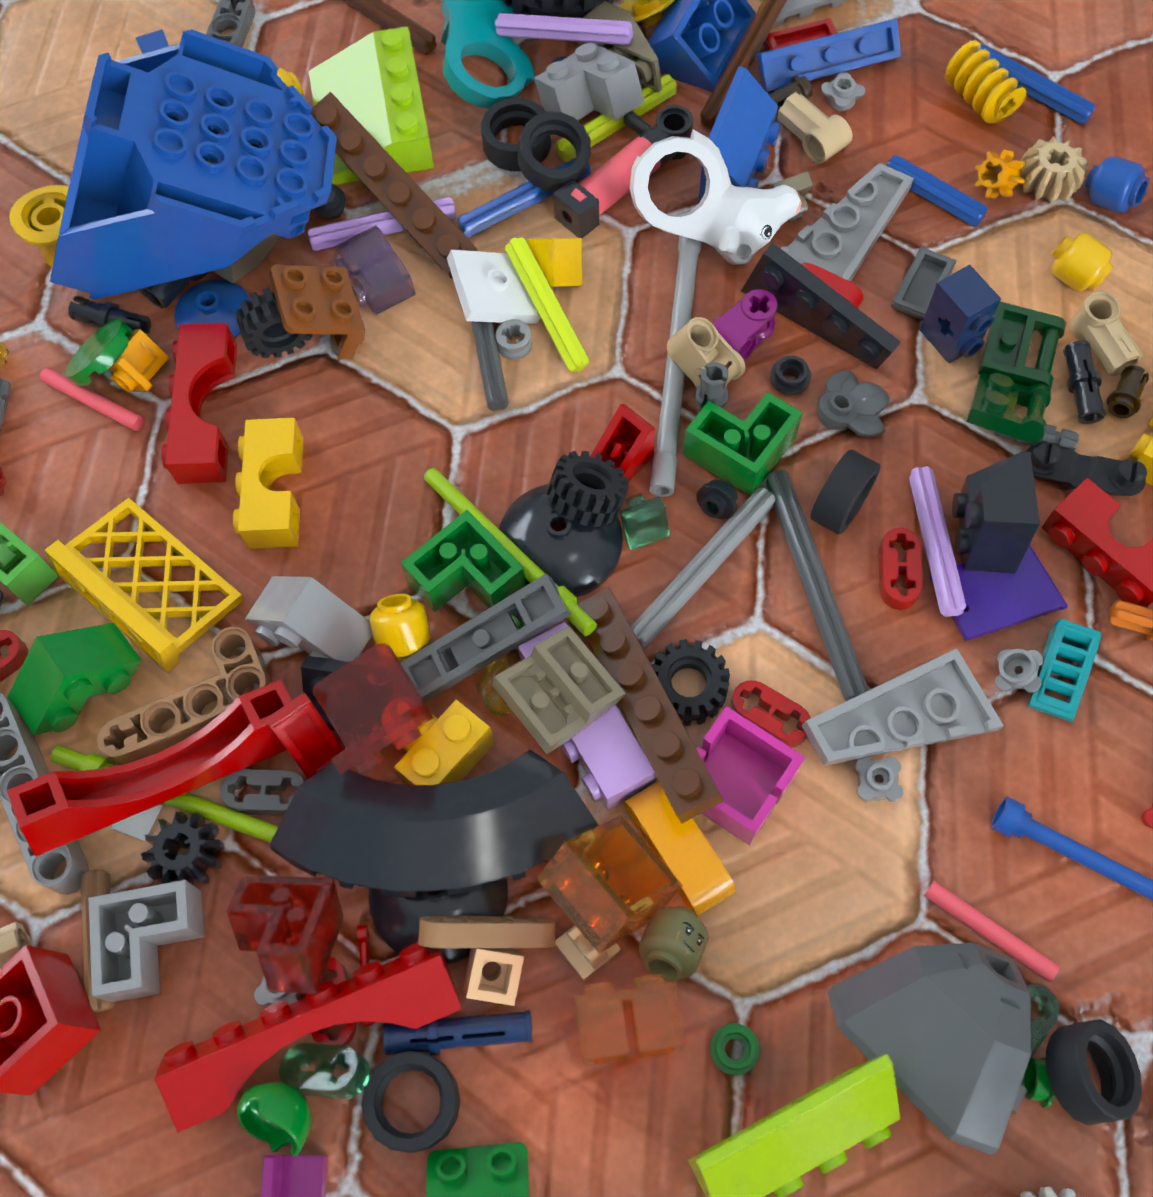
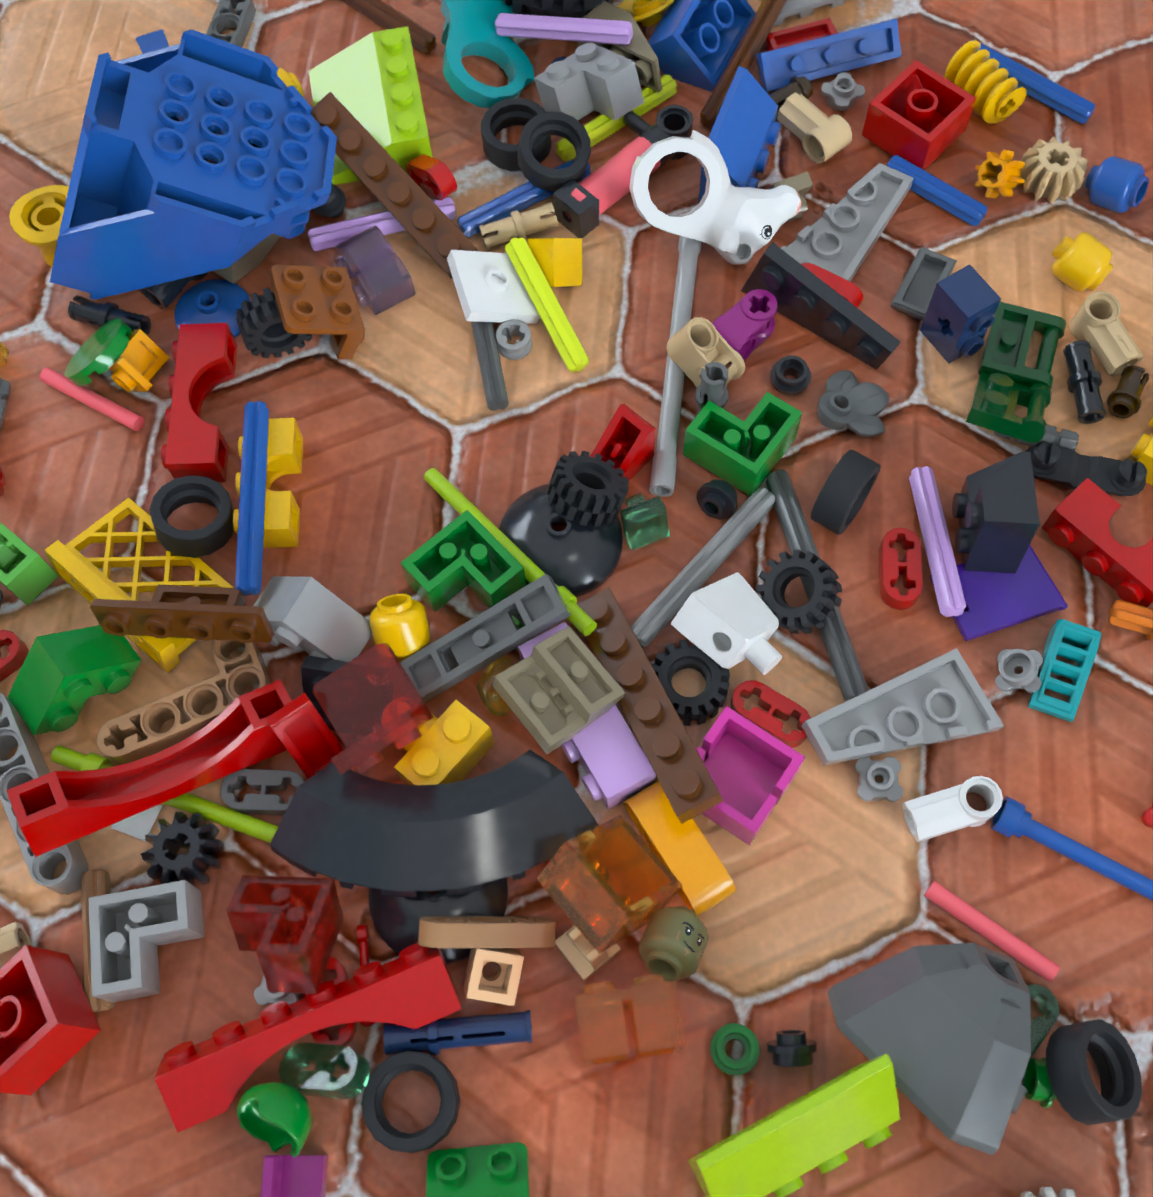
(186, 613): none -> reddish brown bracket
(187, 491): none -> black tyre
(252, 499): none -> blue axle
(432, 176): none -> red beam
(518, 225): none -> tan pin
(730, 624): none -> white torso
(792, 1048): none -> black plate
(820, 604): none -> black tyre
(918, 115): none -> red slope
(949, 810): none -> white piece

